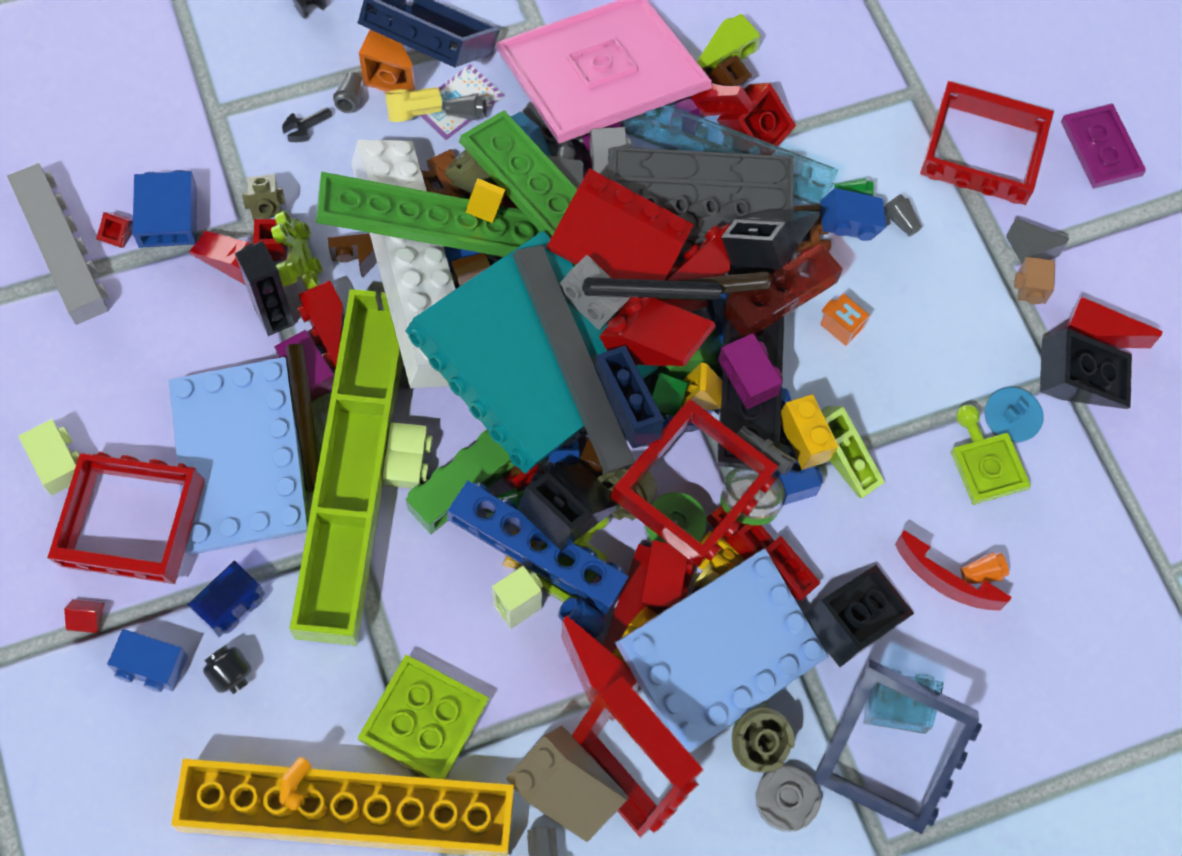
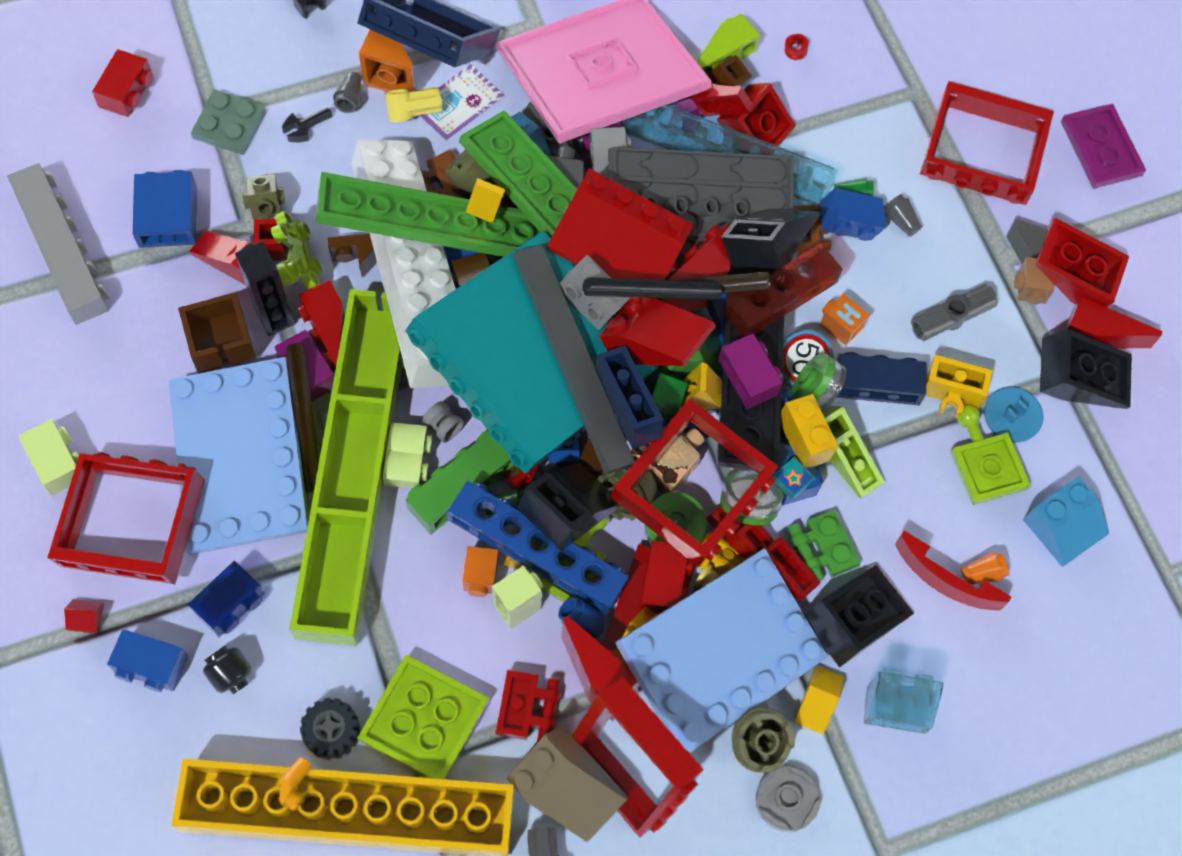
(114, 229): red slope -> none
(123, 83): none -> red brick
(216, 332): none -> reddish brown piece
(228, 122): none -> sand green plate
(330, 716): none -> black wheel
(443, 421): none -> light grey wheel
(467, 107): dark grey cone -> none
(480, 570): none -> orange brick
(518, 702): none -> red plate
(676, 463): none -> torso
(766, 447): dark grey pin -> none
(793, 478): none -> tile
(796, 54): none -> red bush
(800, 349): none -> piece
(819, 699): none -> yellow slope
(822, 378): none -> bright green piece
(831, 541): none -> bright green plate
(883, 379): none -> dark blue brick
(942, 319): none -> dark grey piece
(942, 785): dark blue window -> none
(957, 383): none -> yellow brick
(1068, 521): none -> dark azure slope
(1081, 264): none -> red slope

